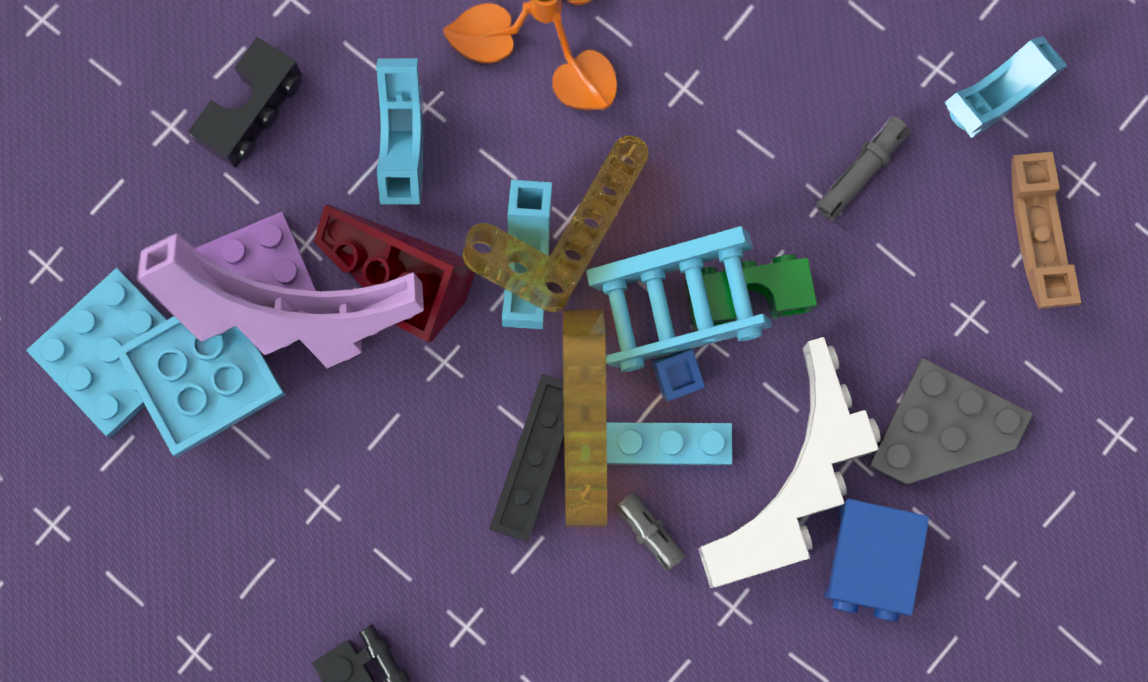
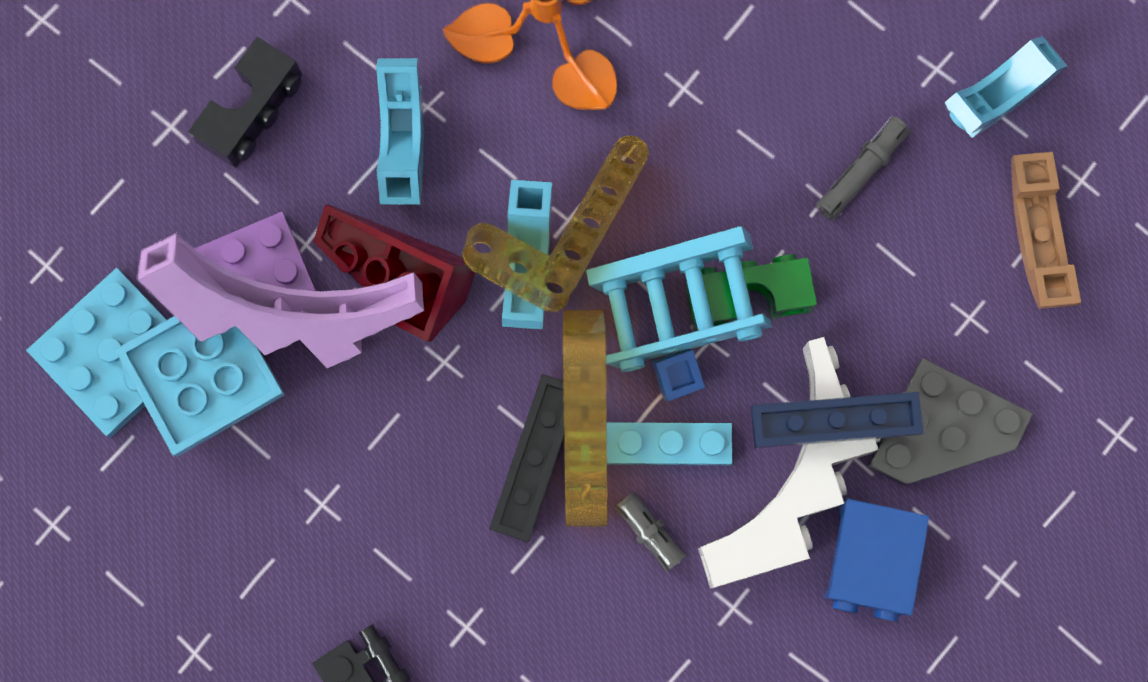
(836, 420): none -> dark blue plate

